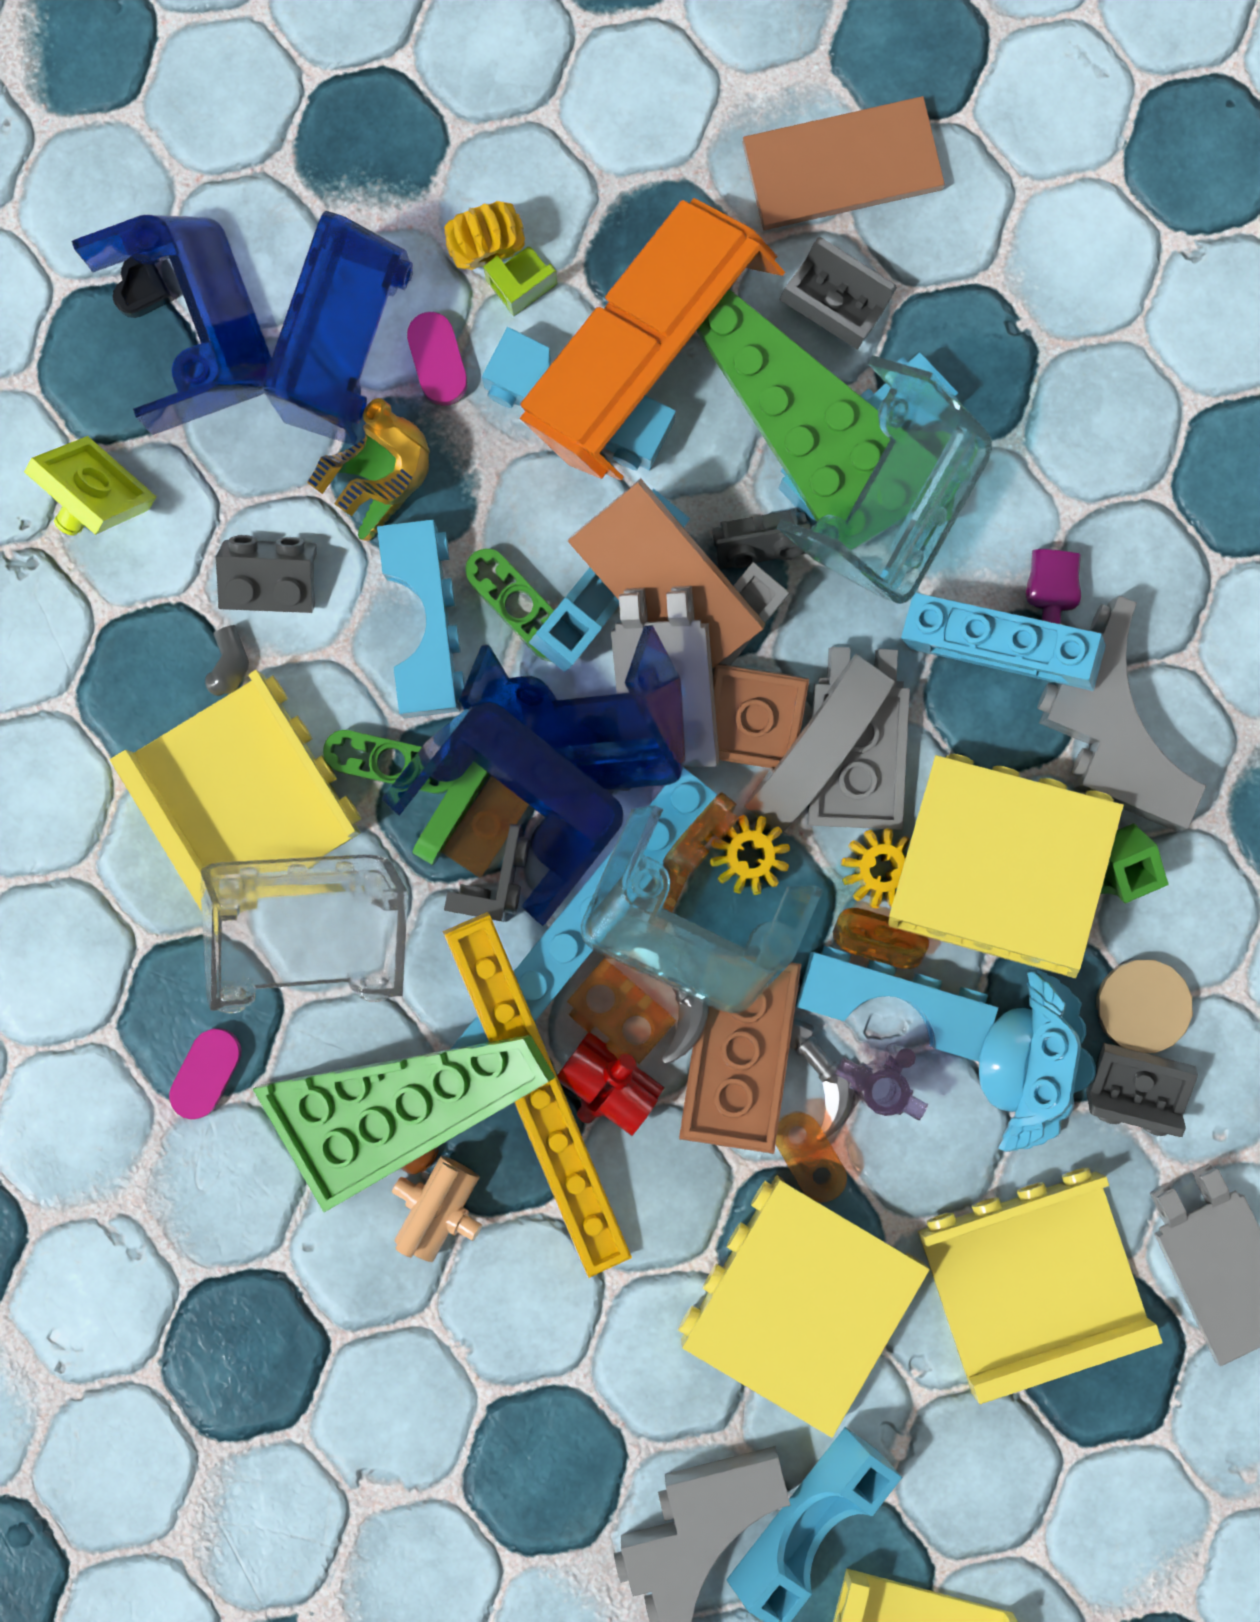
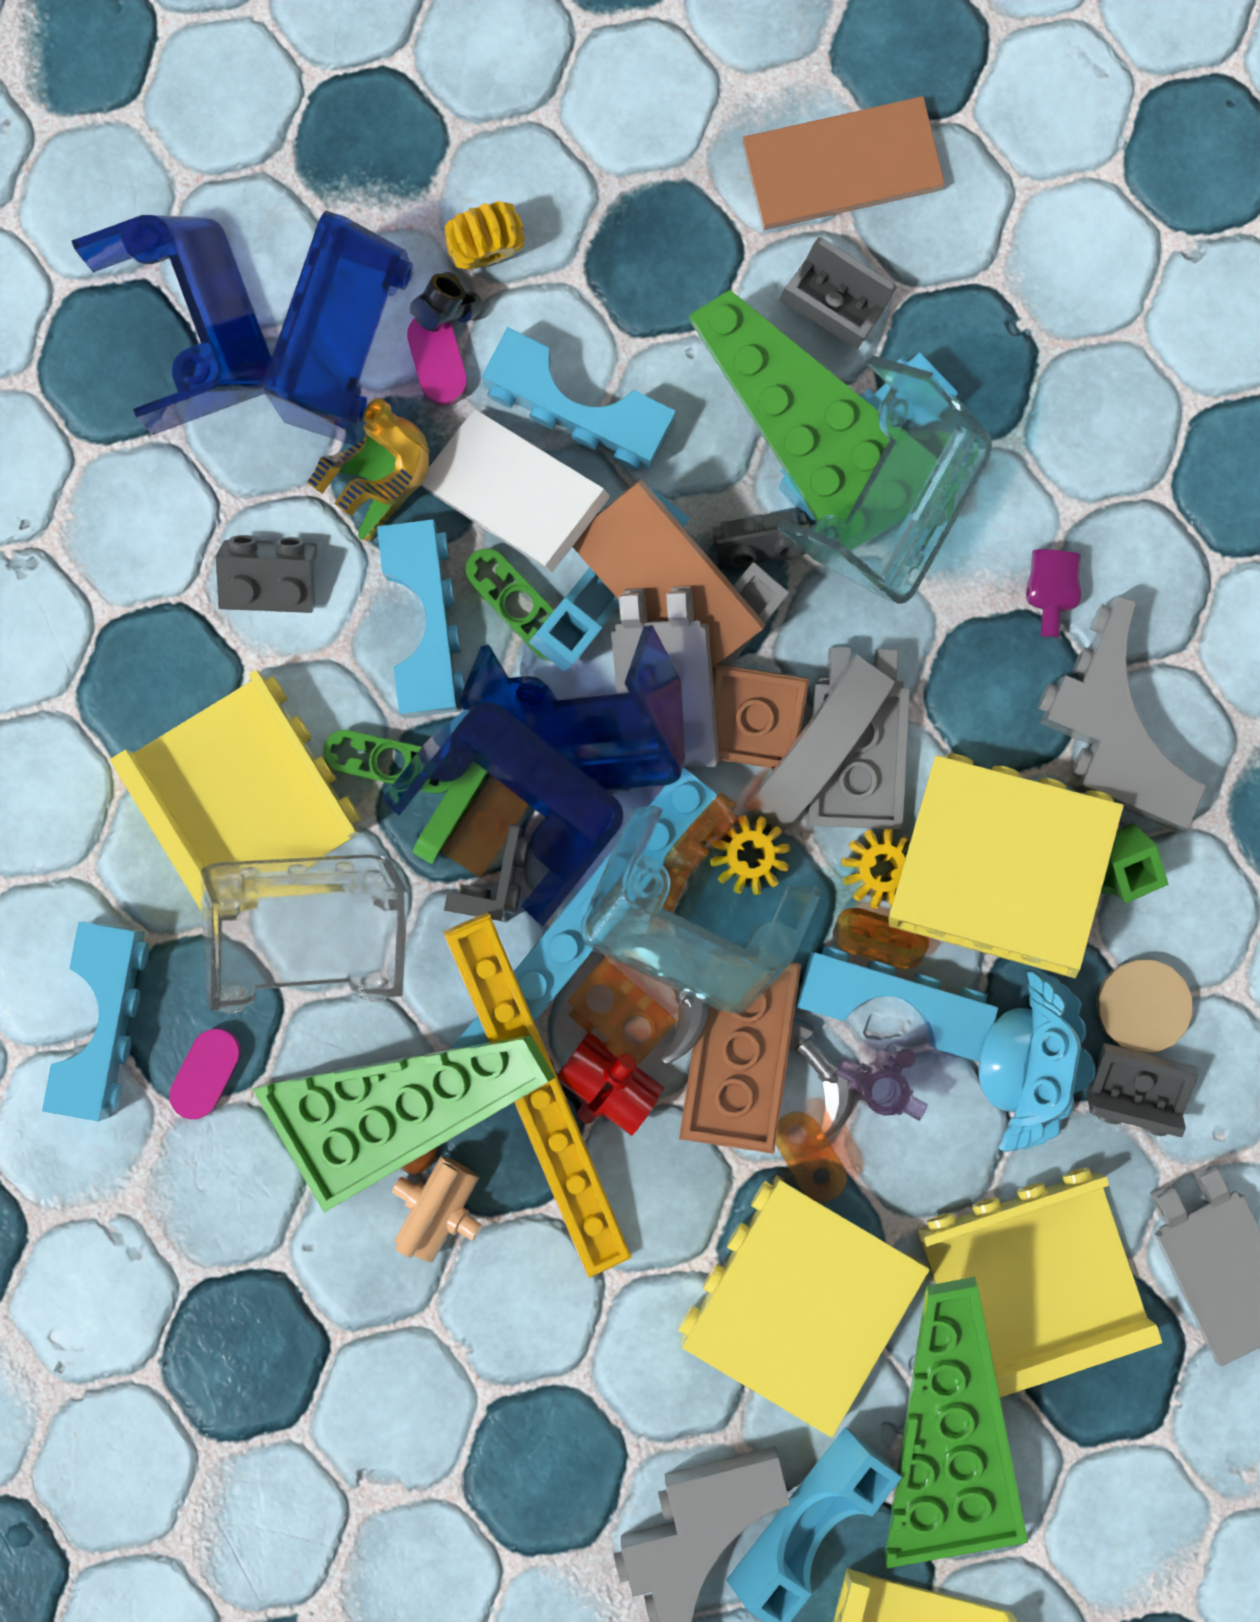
(89, 487): neon yellow tile -> none
(109, 963): none -> medium azure arch
(140, 289): black tile -> none
(231, 665): dark grey arm -> none
(444, 302): none -> black plate
(514, 490): none -> white tile
(520, 279): lime panel -> none
(640, 331): orange piece -> none
(955, 1448): none -> bright green wing
(1004, 641): medium azure brick -> none

